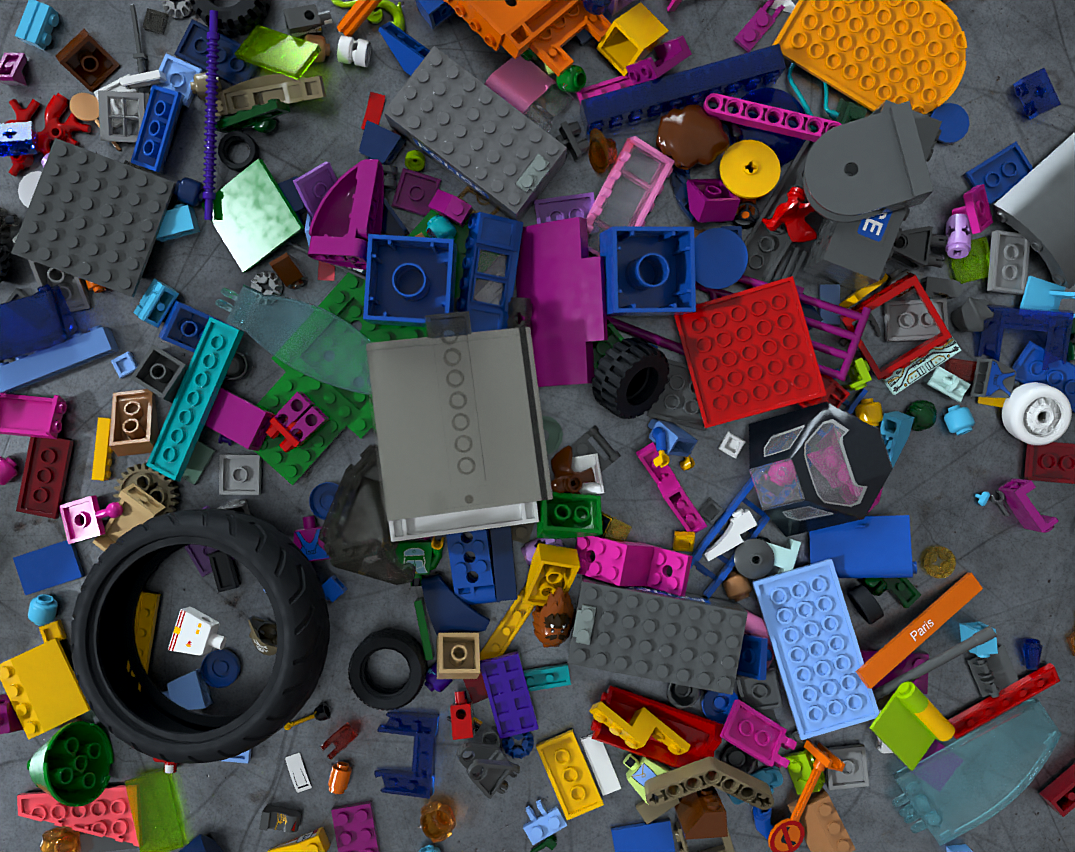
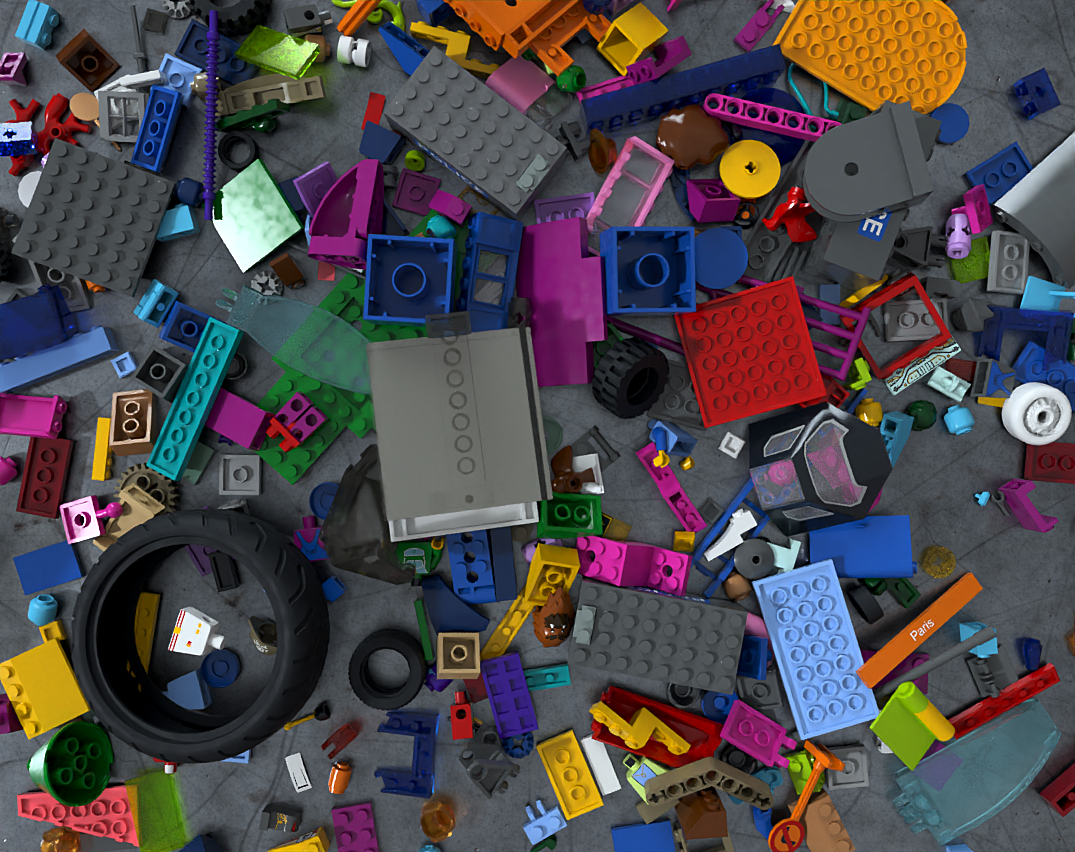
(458, 47): none -> yellow bracket

